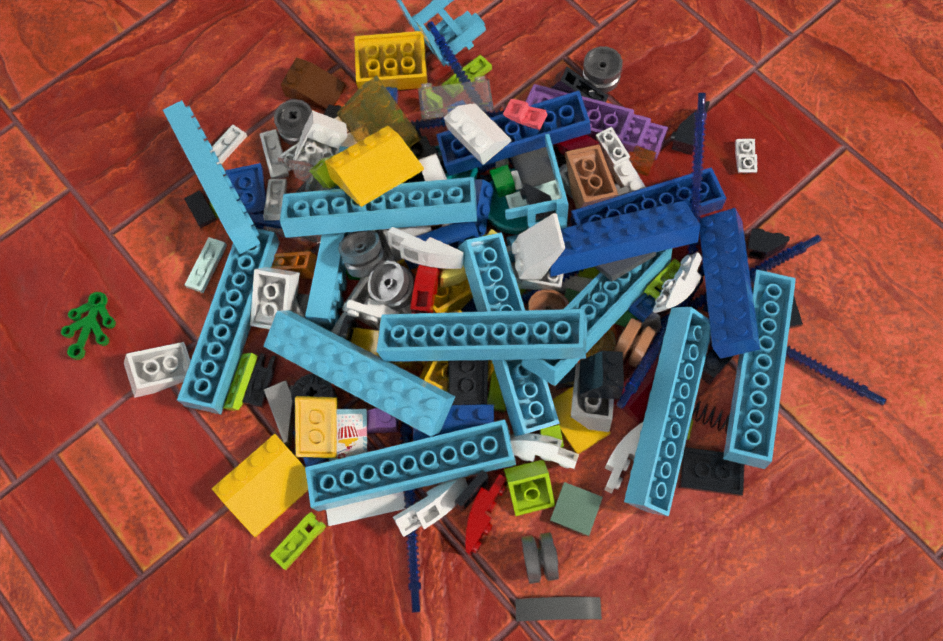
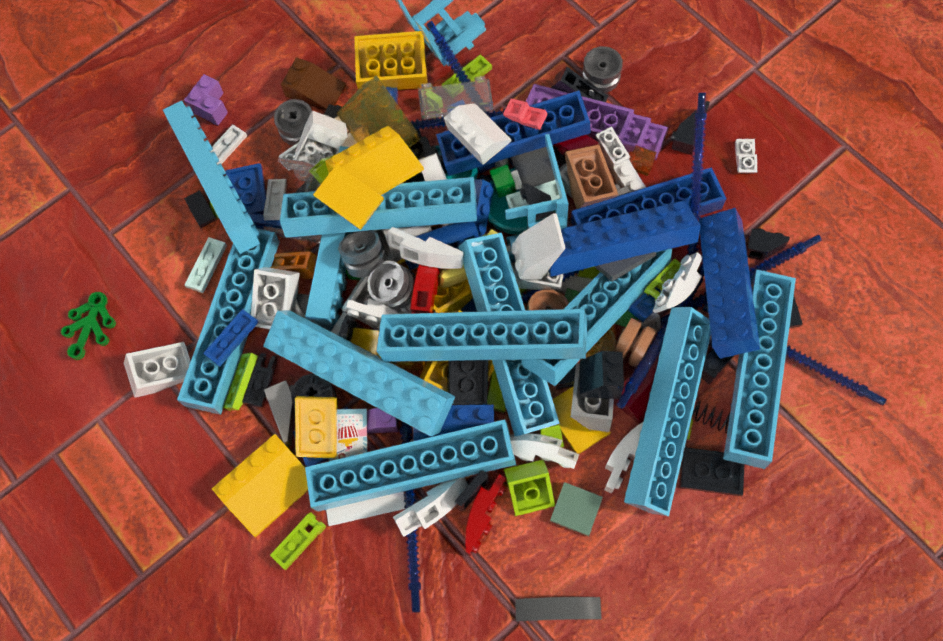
(205, 100): none -> medium lavender brick
(230, 337): none -> blue plate
(272, 150): white tile -> none
(348, 196): none -> yellow tile
(541, 557): flat silver wheel -> none

